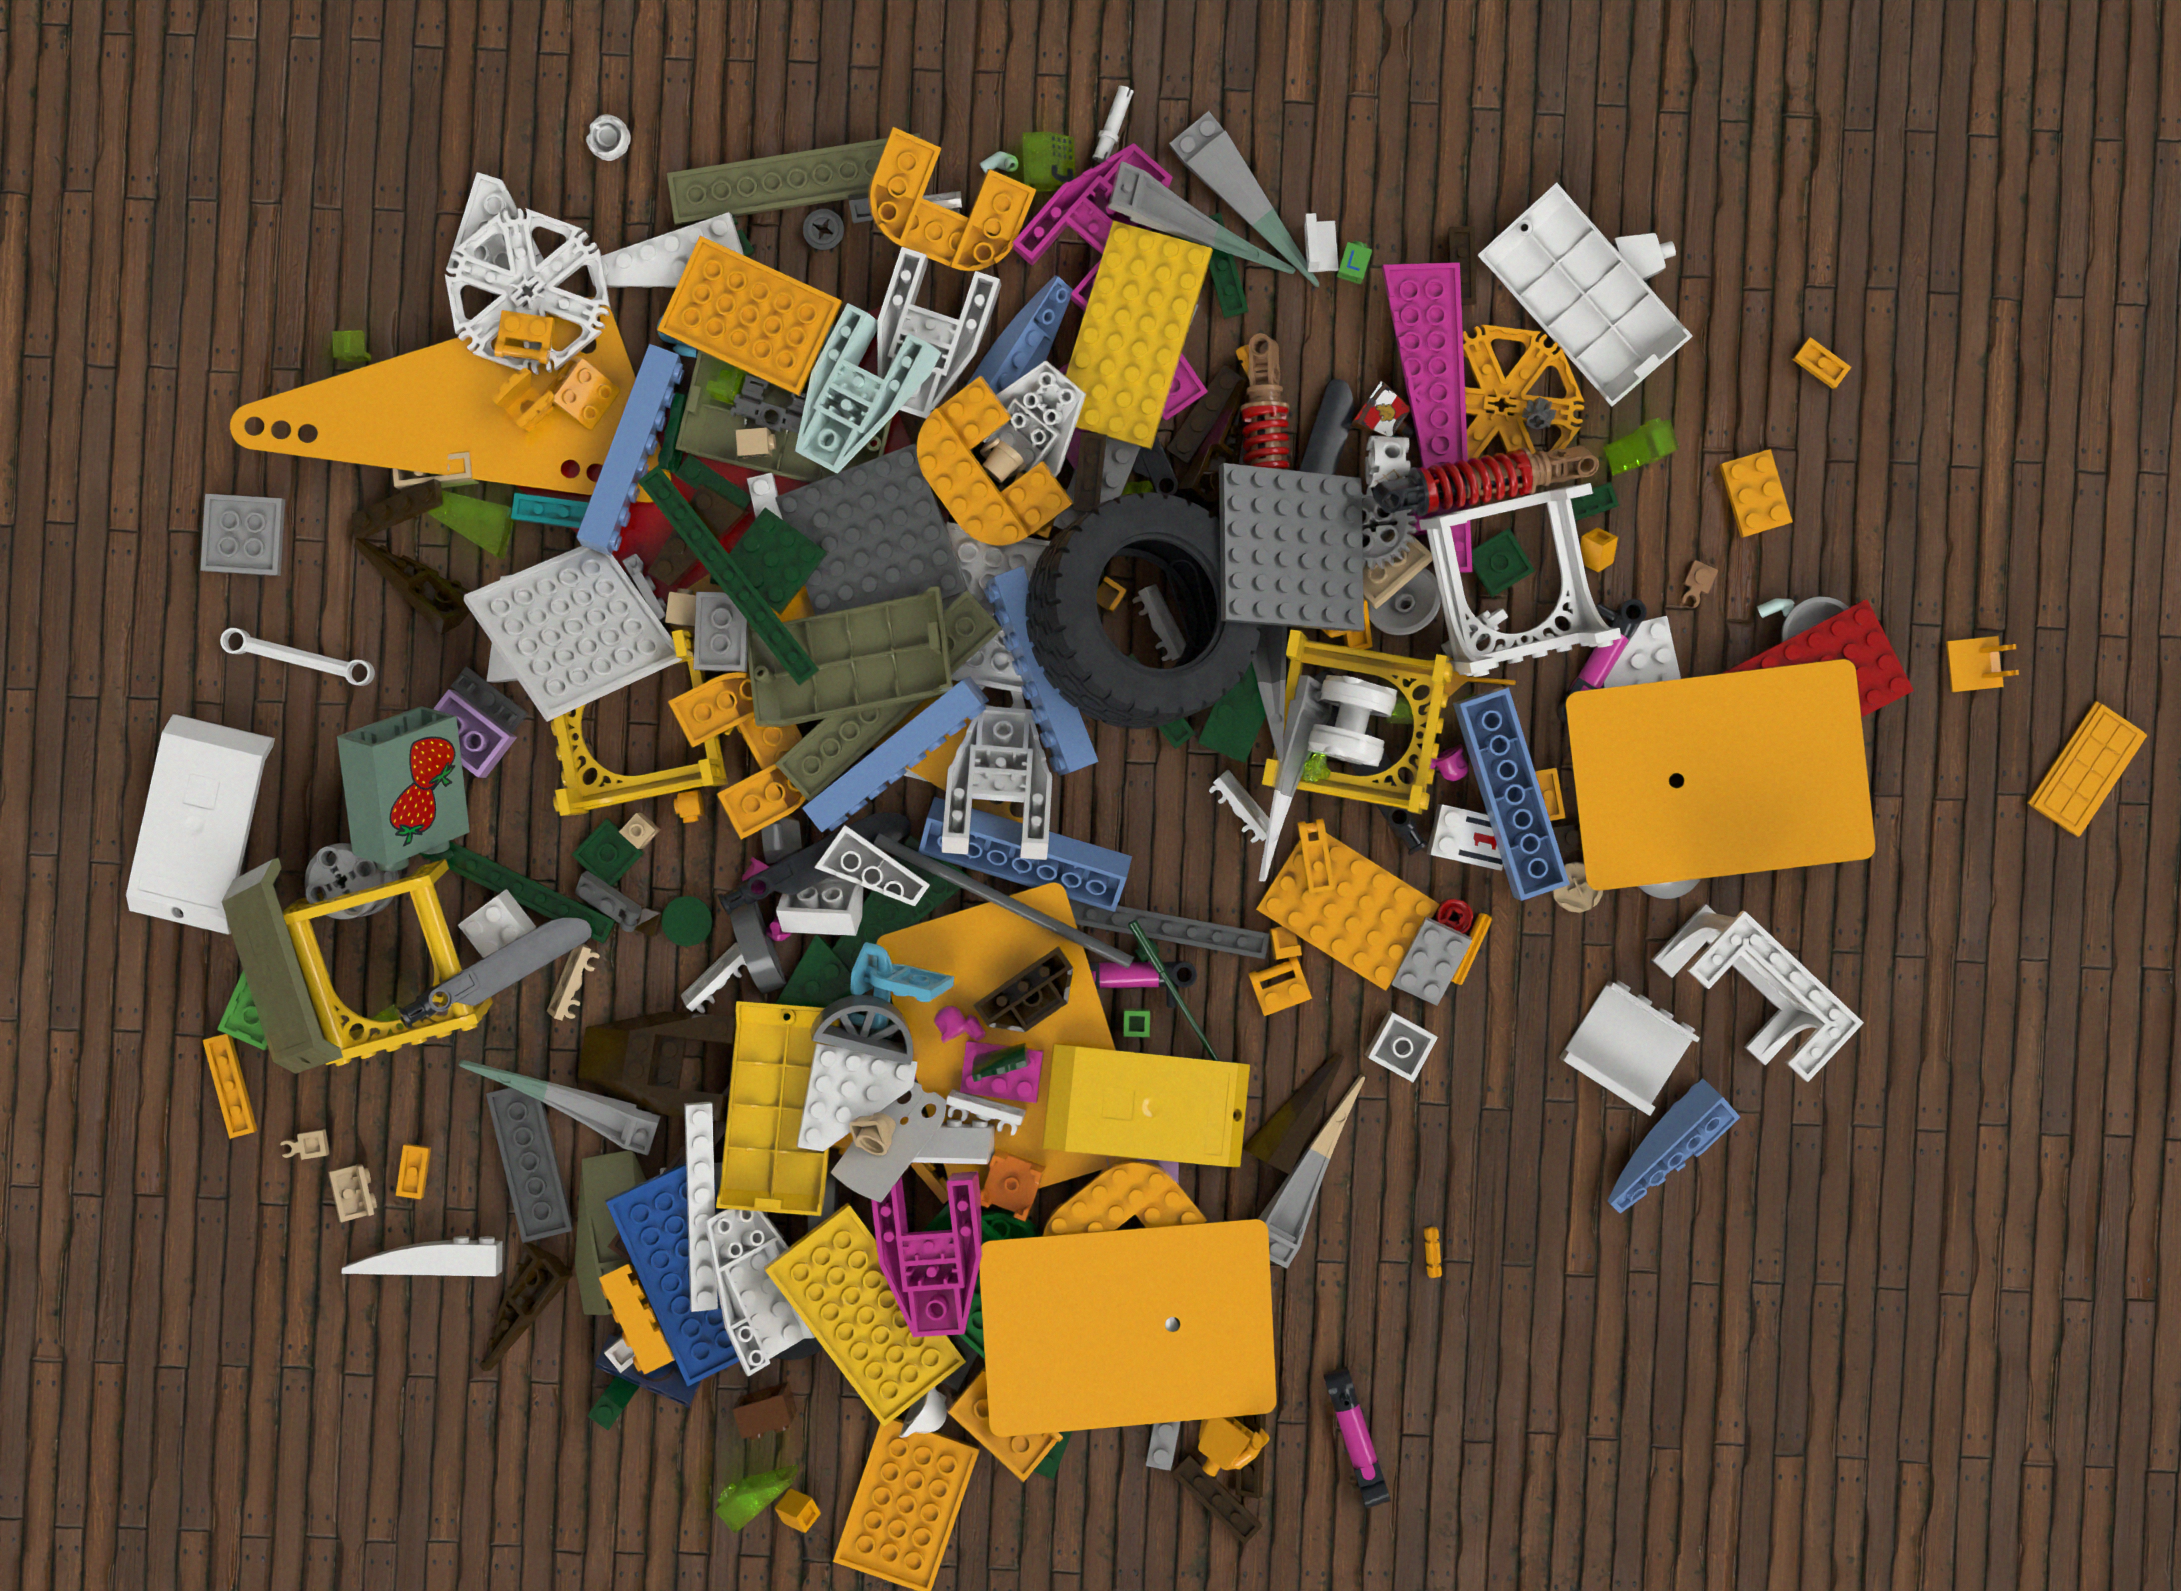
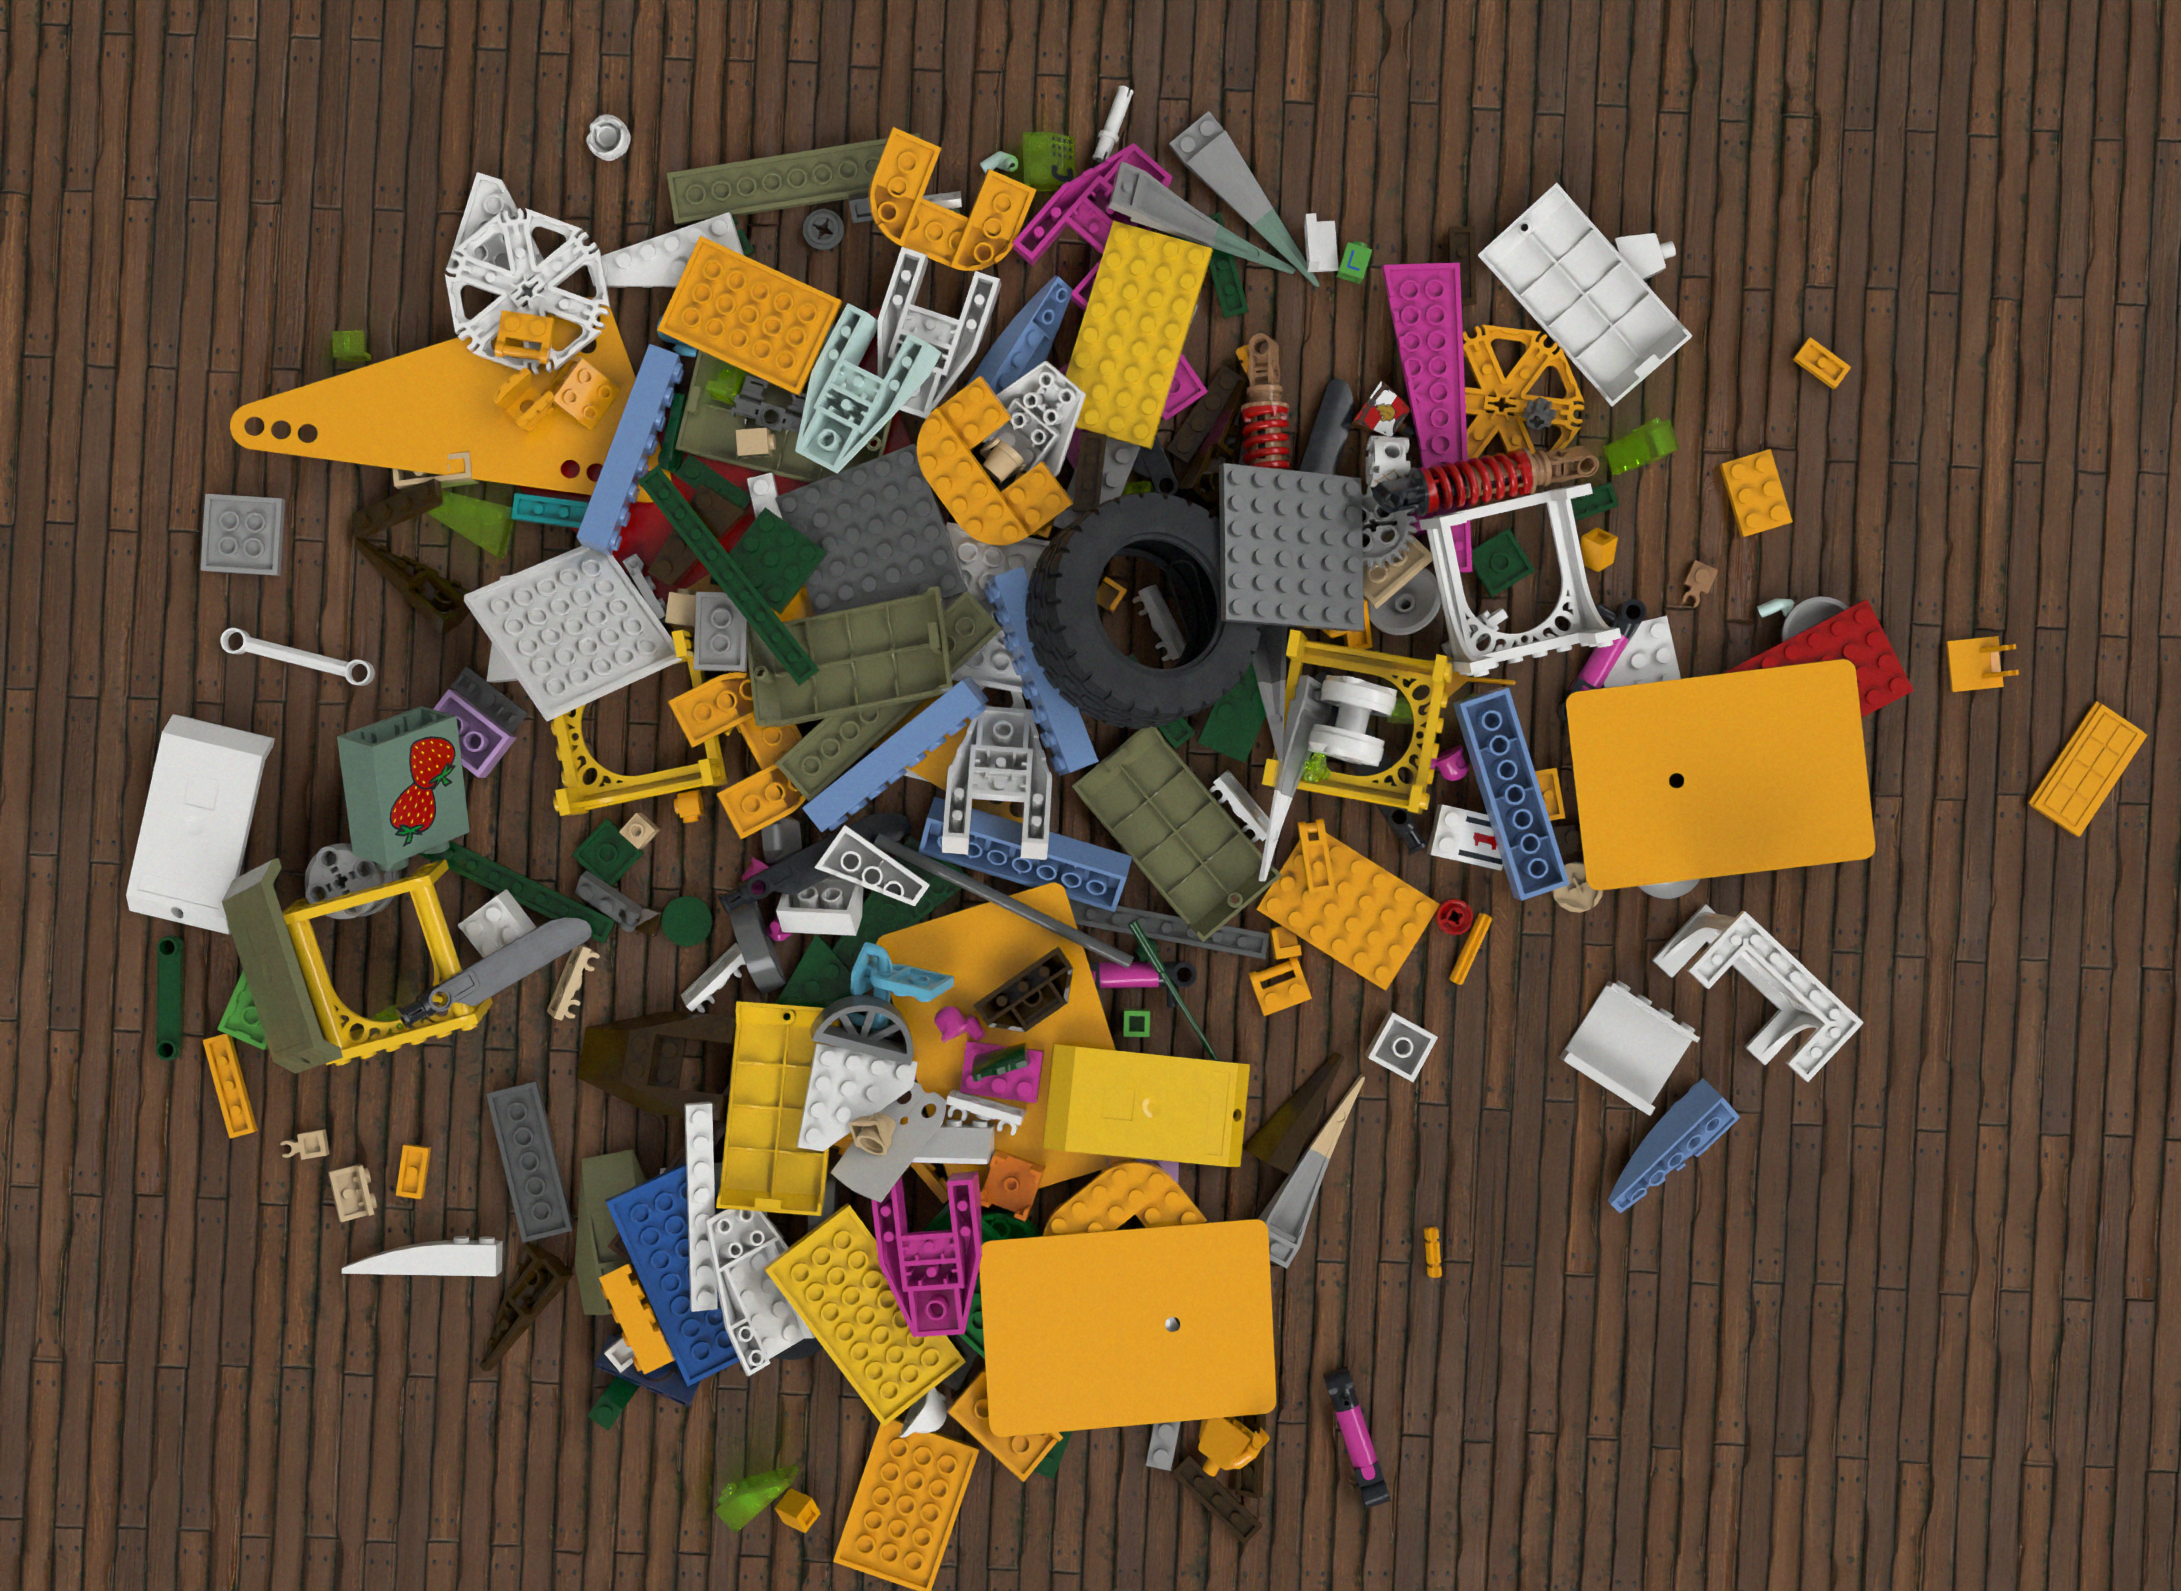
(170, 997): none -> dark green piece
(610, 1117): light grey plate -> none
(765, 1411): reddish brown brick -> none
(1175, 831): none -> olive piece
(1431, 961): light grey plate -> none

